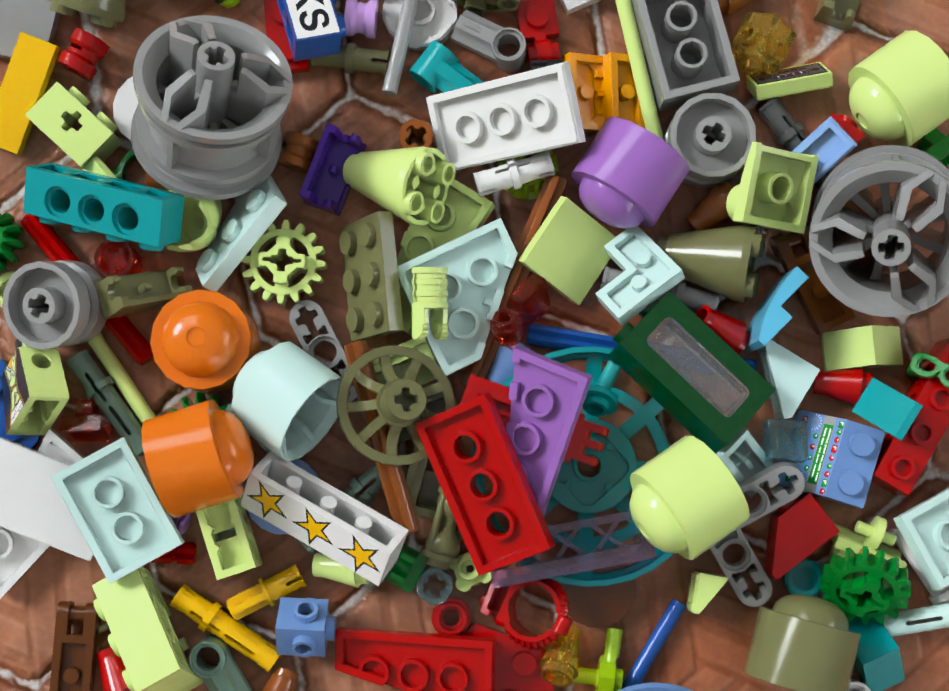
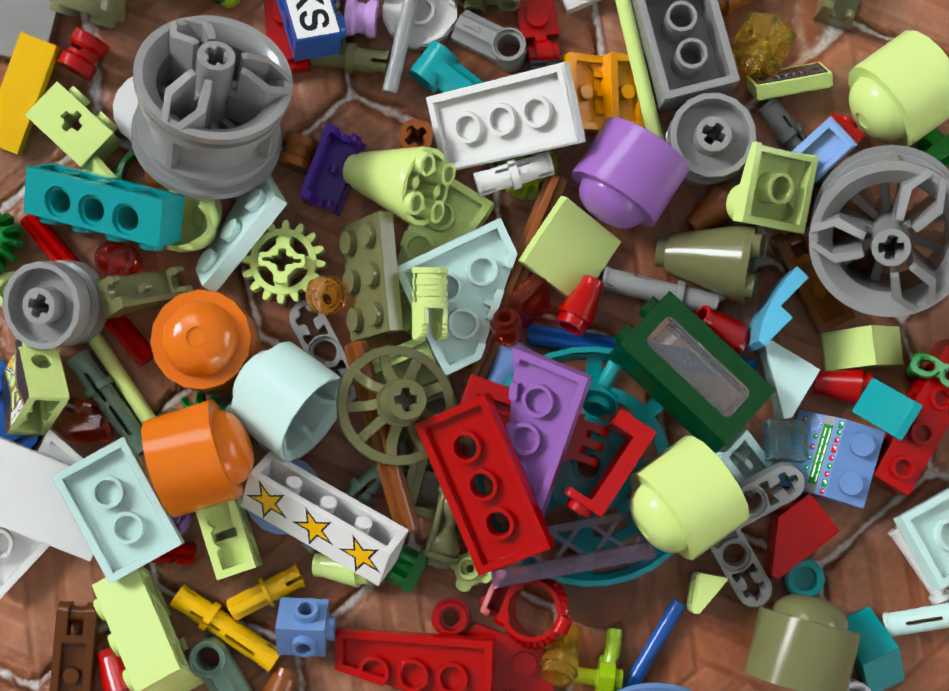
(326, 295): none -> clear orange tile
(427, 594): clear light blue bush -> none
(580, 307): none -> red cone
(636, 440): none -> red panel
(645, 276): light aqua plate -> none
(866, 585): green gear -> none
(874, 539): yellowish green hips -> none

